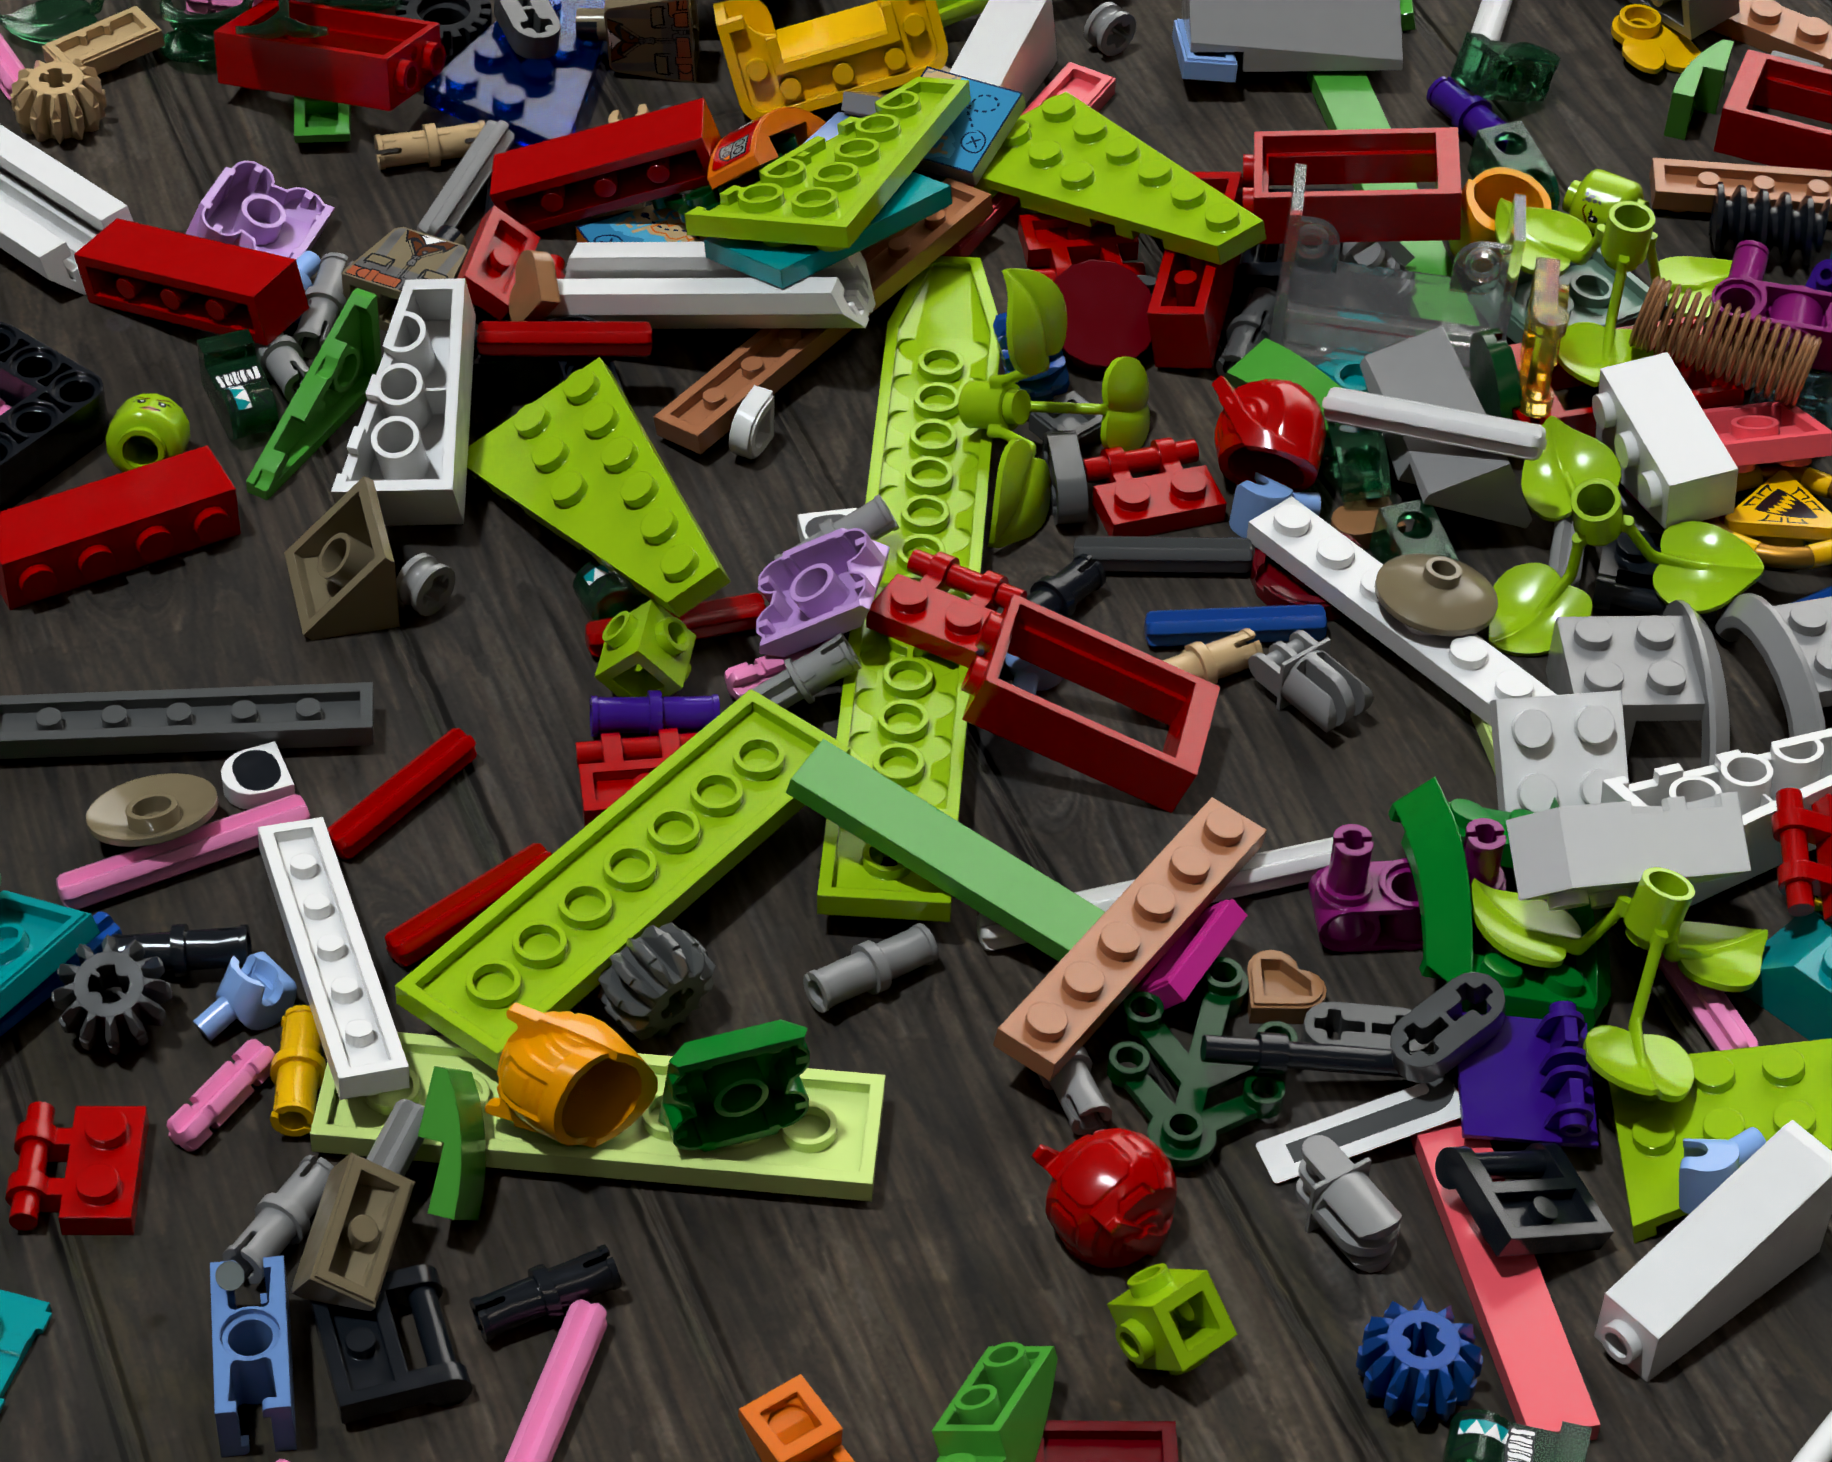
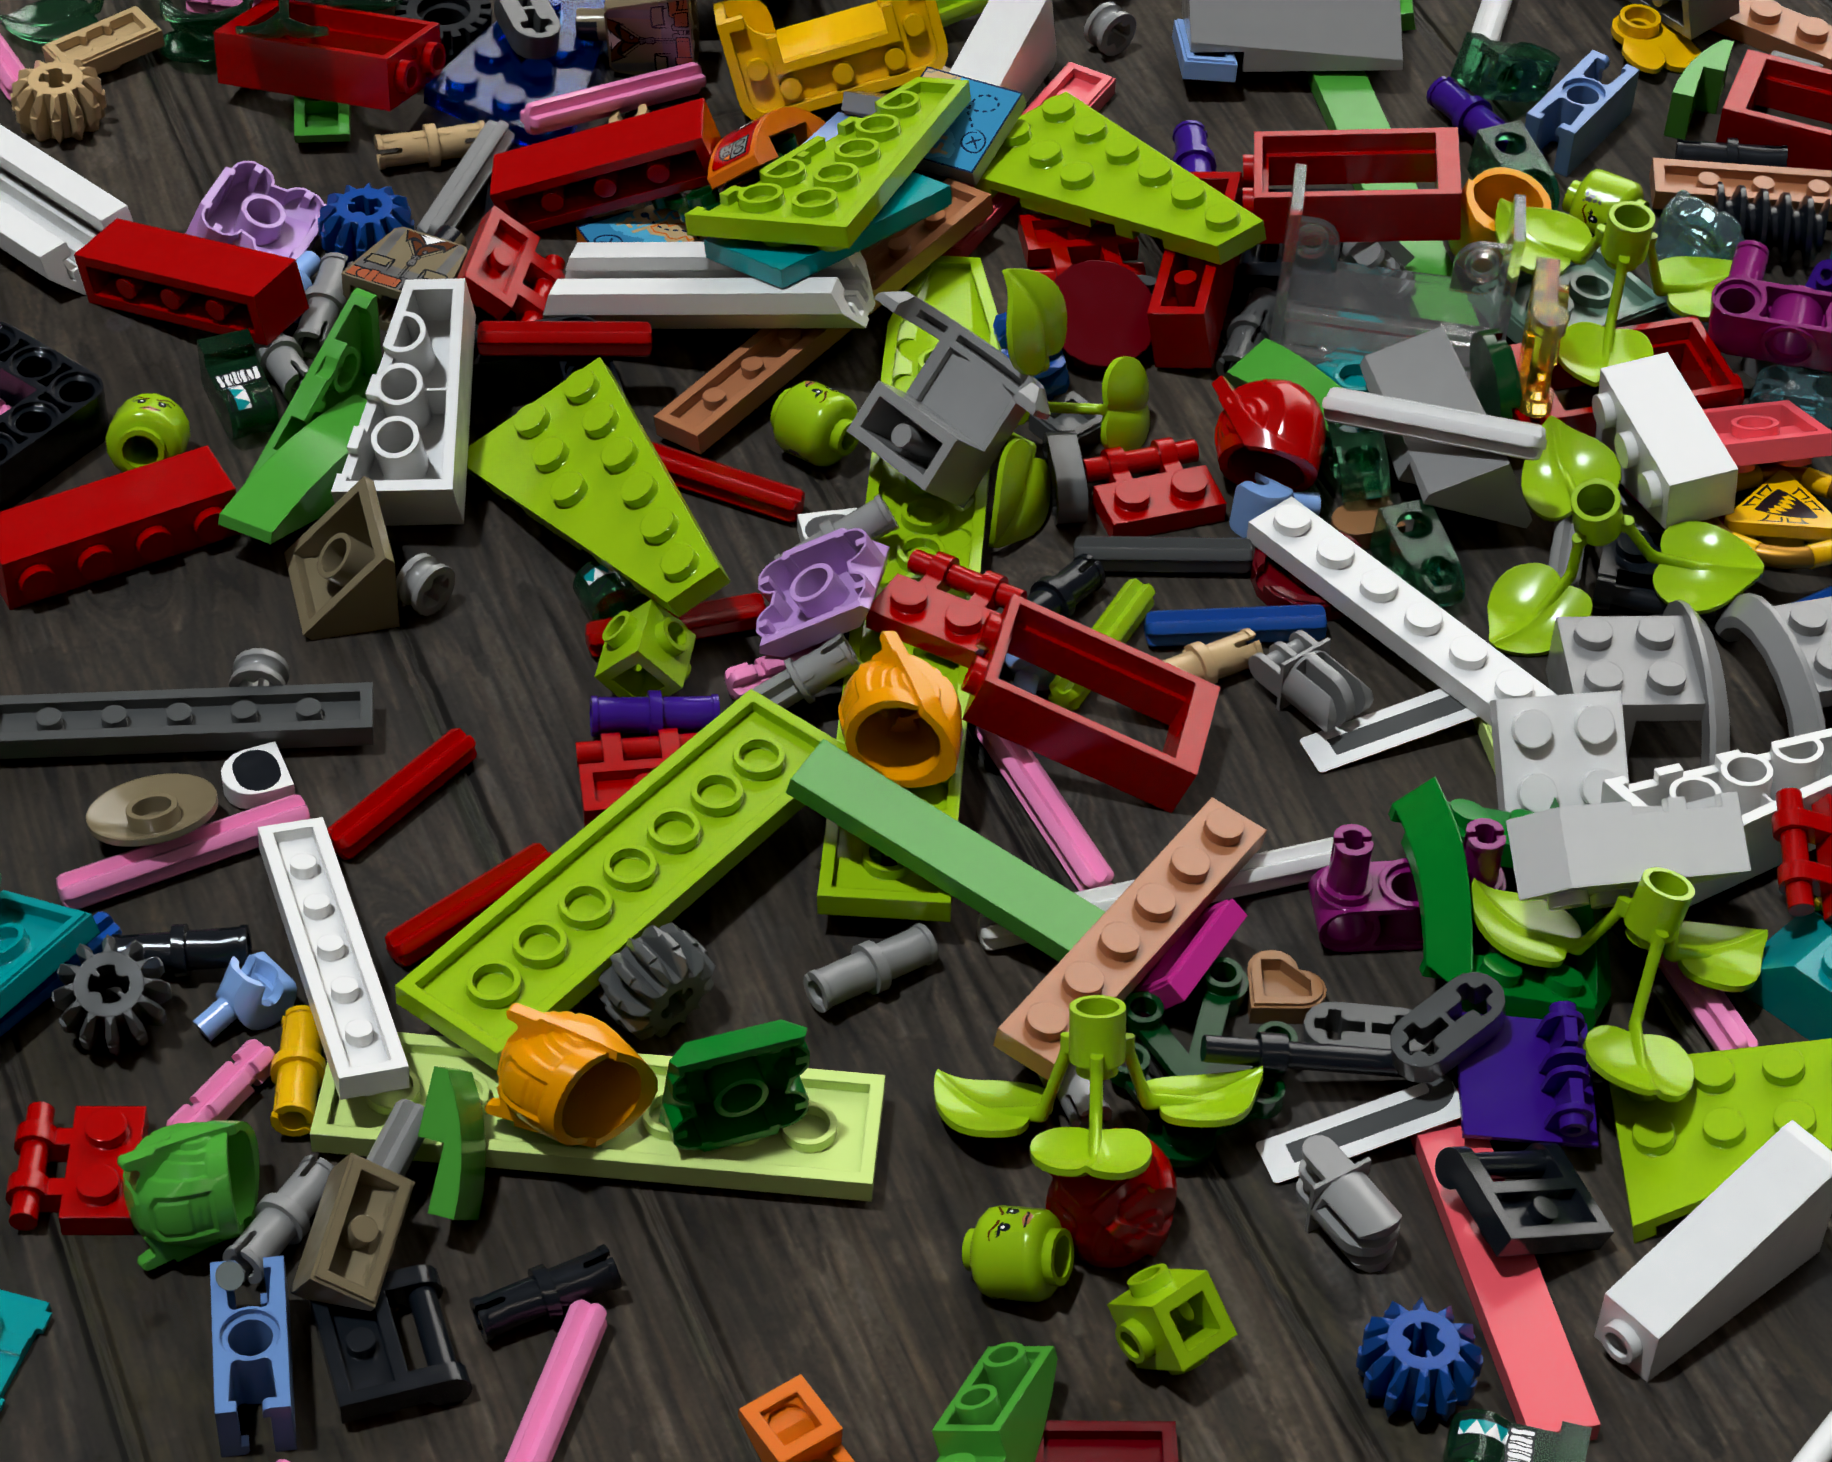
(191, 1187): none -> bright green helmet
(258, 664): none -> light grey bush
(296, 479): none -> bright green slope
(360, 219): none -> blue gear
(535, 287): medium nougat tile -> none
(619, 95): none -> bright pink axle
(732, 485): none -> red axle
(753, 423): white tile -> none
(814, 423): none -> lime head
(902, 717): none -> light orange helmet
(955, 410): none -> light grey piece
(1018, 1253): none -> lime head
(1048, 811): none -> bright pink axle
(1097, 1048): none -> lime plant
(1118, 622): none -> lime axle
(1192, 147): none -> dark purple pin
(1385, 729): none -> white sticker
(1436, 594): dark tan dish -> none
(1582, 110): none -> medium blue piece
(1692, 221): none -> clear light blue hair
(1711, 1162): light blue piece -> none
(1732, 152): none -> black pin
(1791, 375): medium nougat piece -> none

